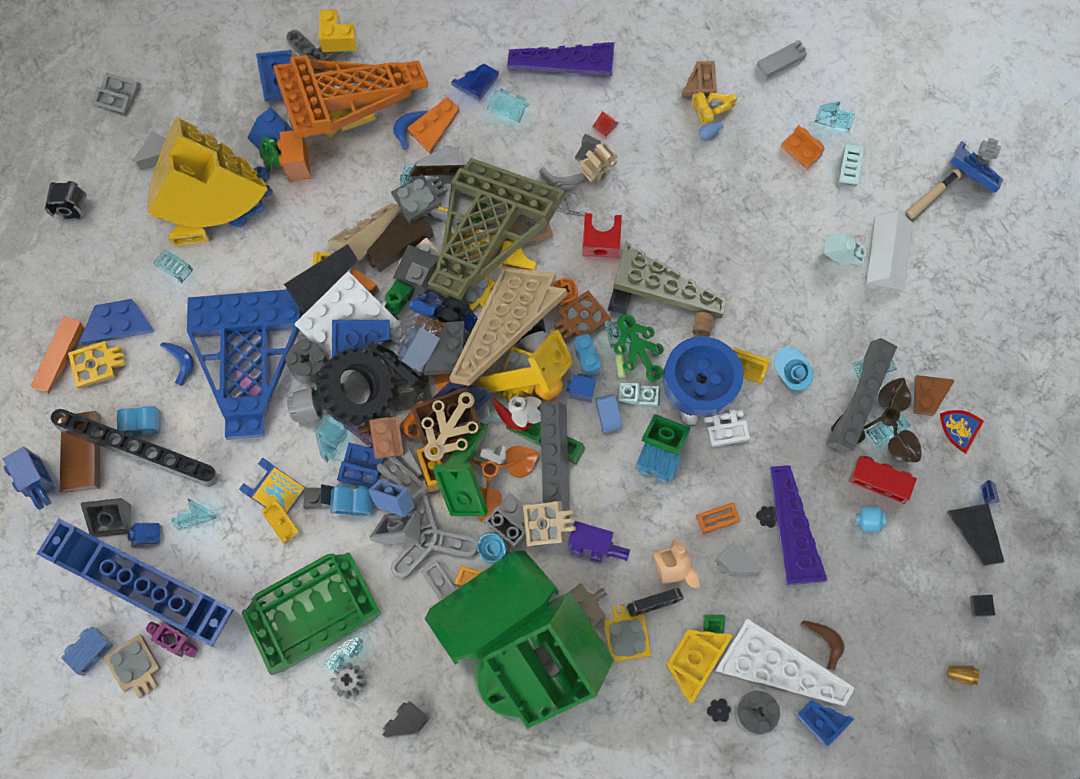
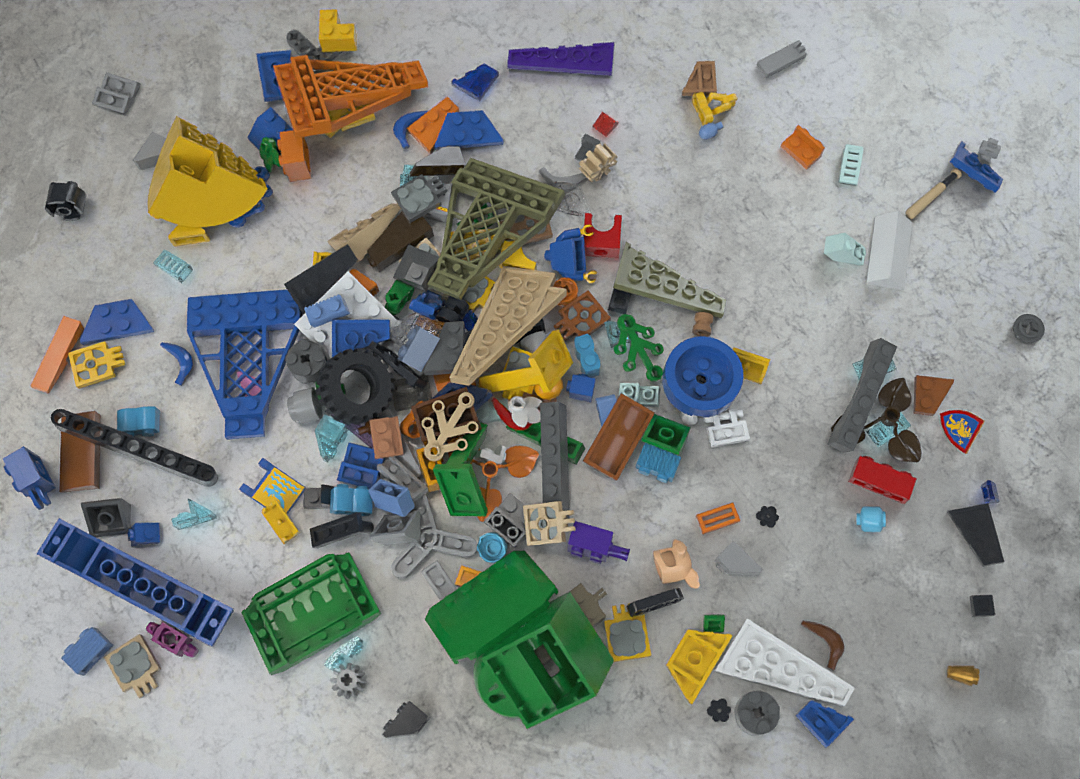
(327, 311): none -> medium blue brick
(339, 530): none -> black piece
(467, 131): none -> blue wing
(507, 105): clear light blue bracket -> none
(568, 255): none -> blue torso
(618, 437): none -> dark orange slope
(620, 359): yellowish green piece -> none
(793, 368): medium azure piece -> none
(797, 545): dark purple wing -> none
(834, 117): clear light blue slope -> none
(1036, 326): none -> dark grey gear

